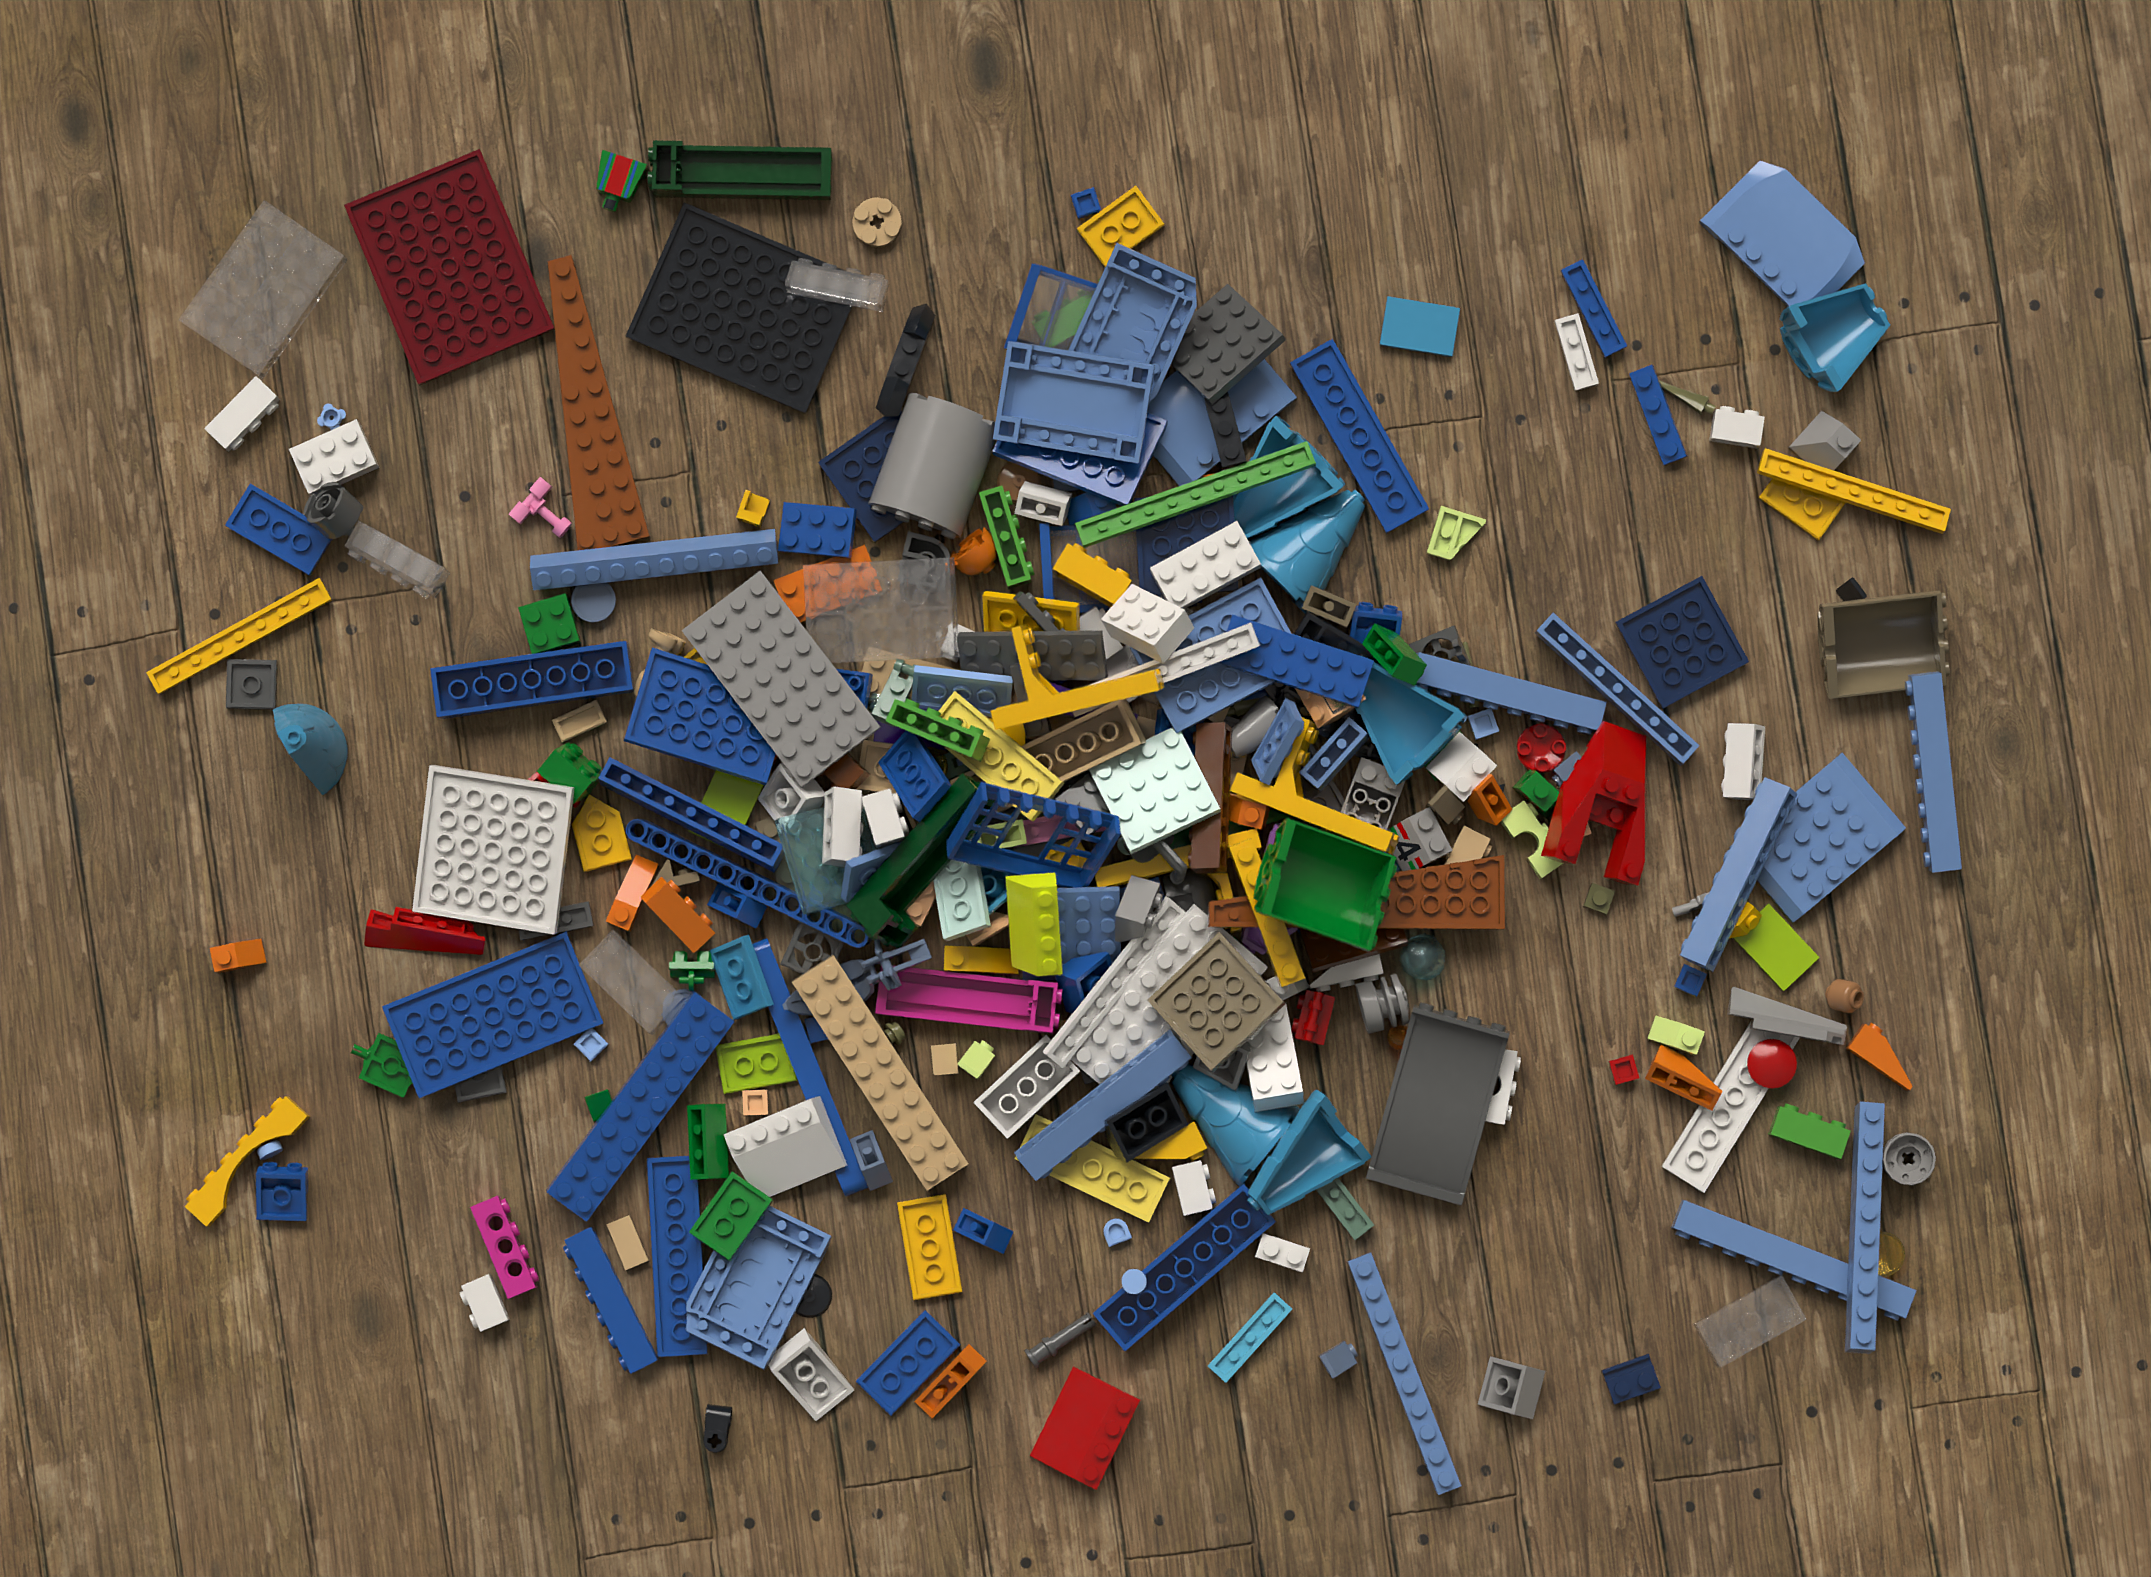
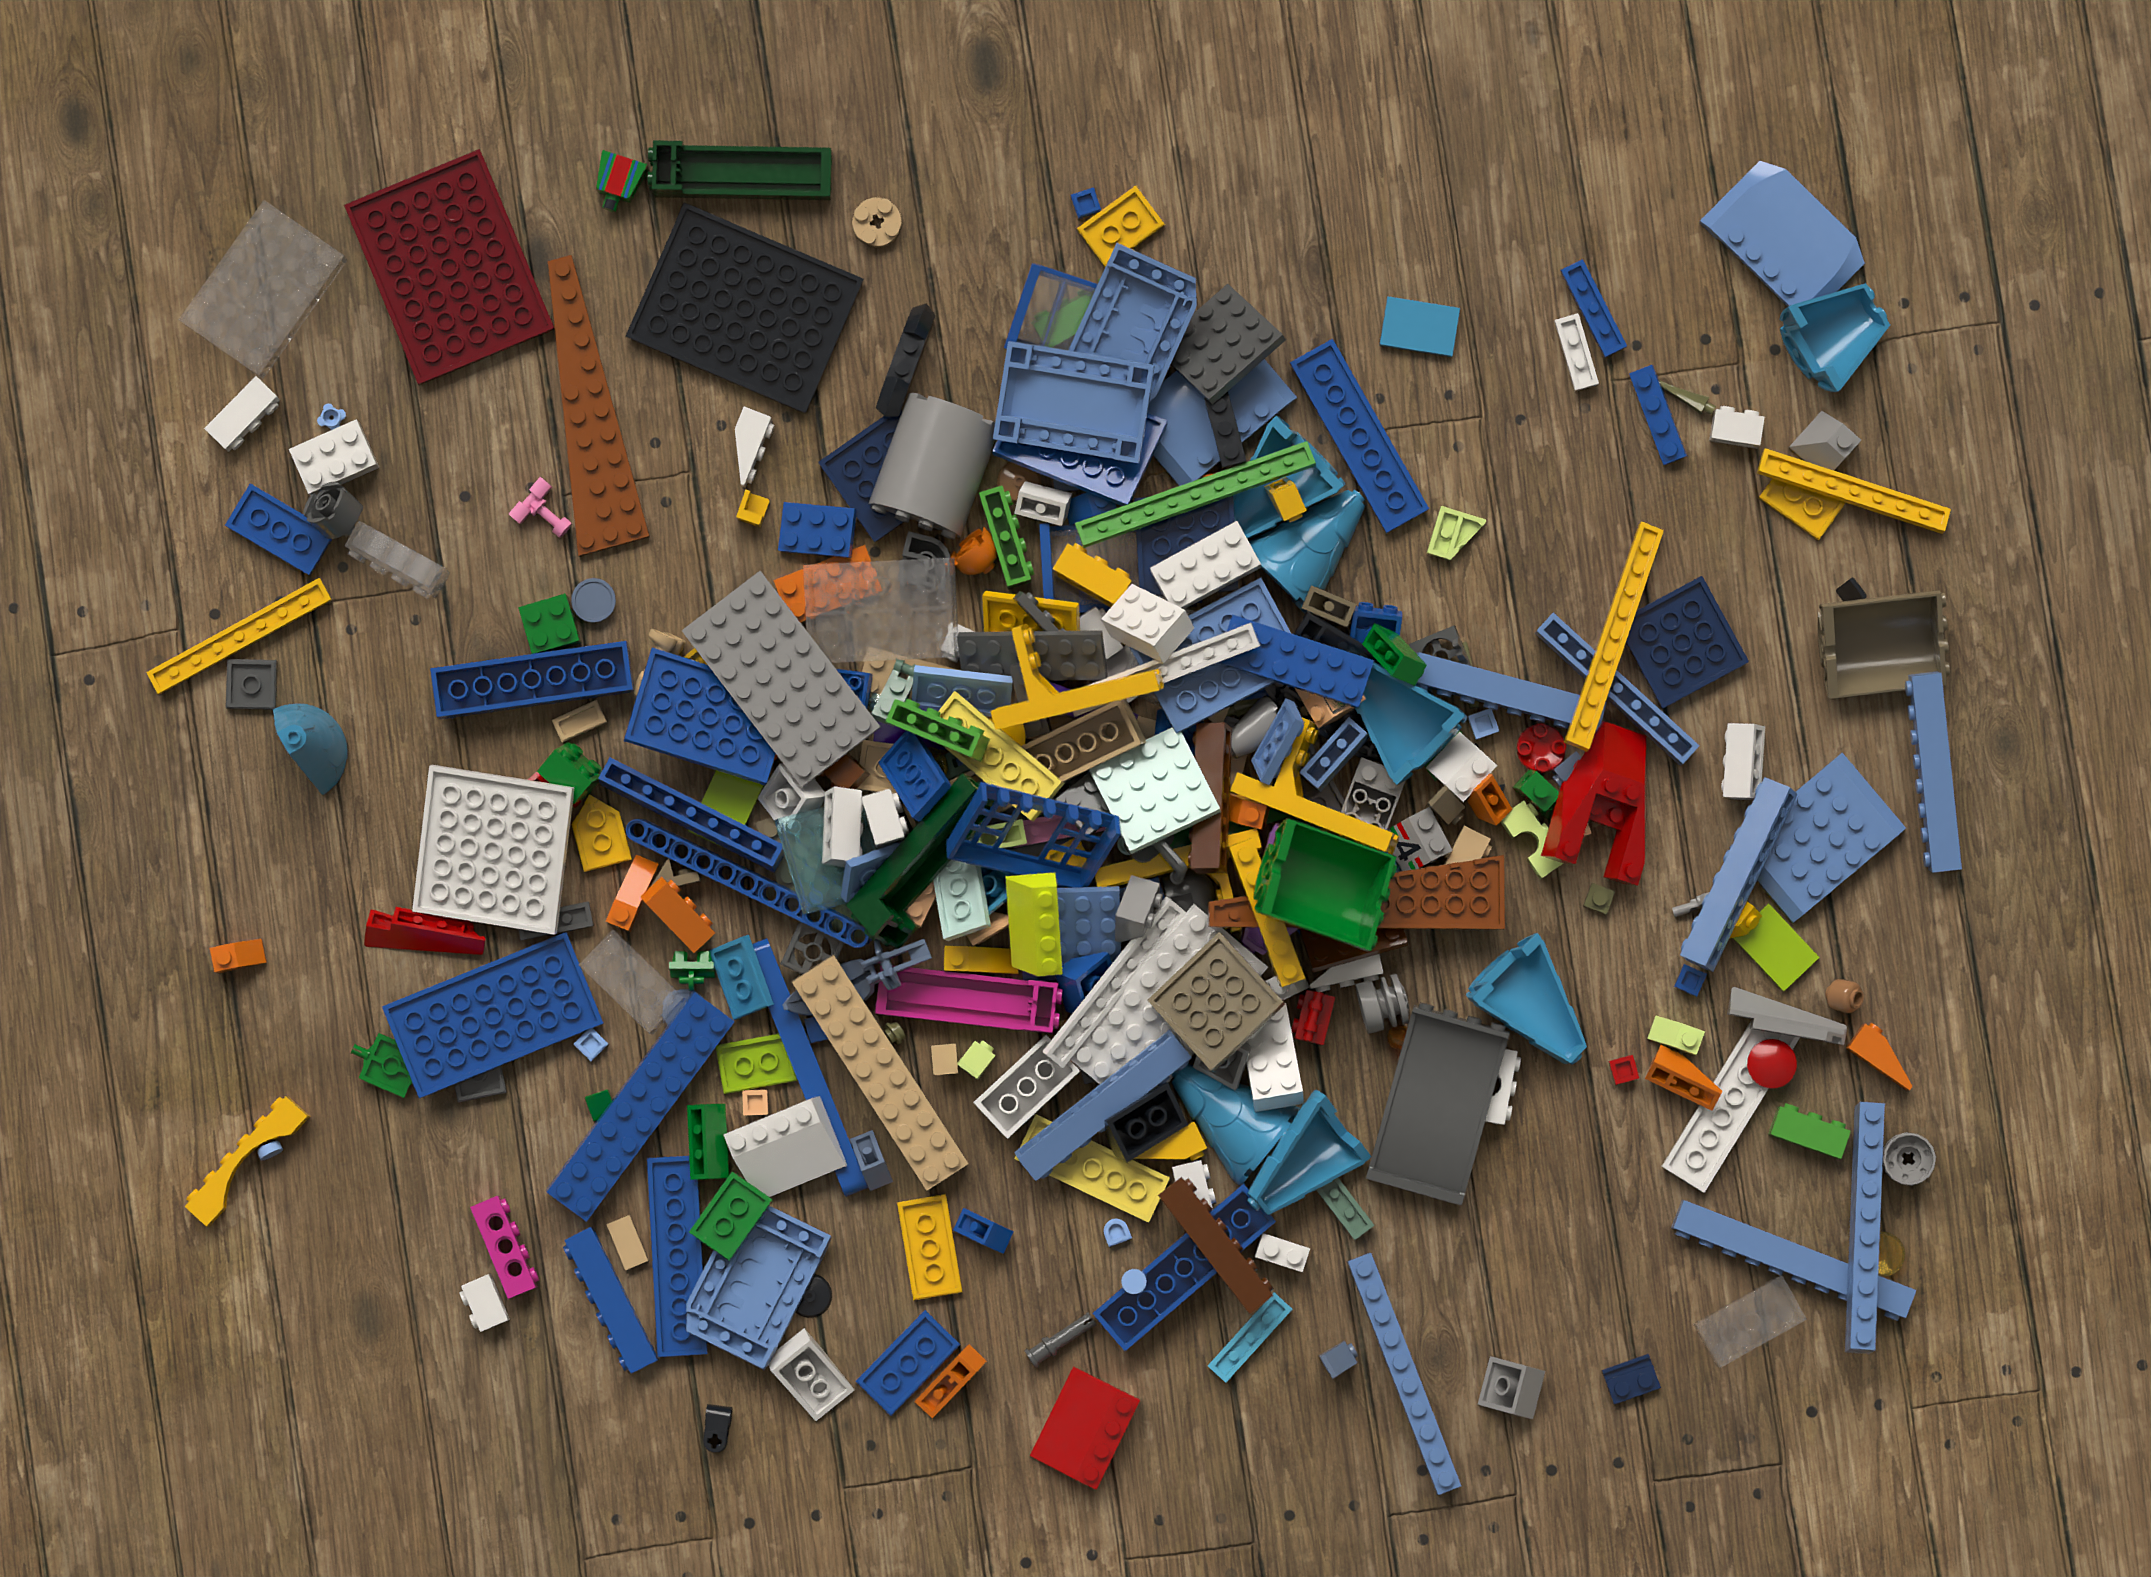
(281, 1192): blue plate -> none
(653, 559): medium blue brick -> none
(737, 905): blue slope -> none
(750, 435): none -> white slope
(836, 285): clear slope -> none
(1215, 1245): none -> reddish brown brick
(1286, 499): none -> yellow slope
(1423, 957): clear light blue hair -> none
(1530, 999): none -> dark azure cone
(1613, 636): none -> yellow plate

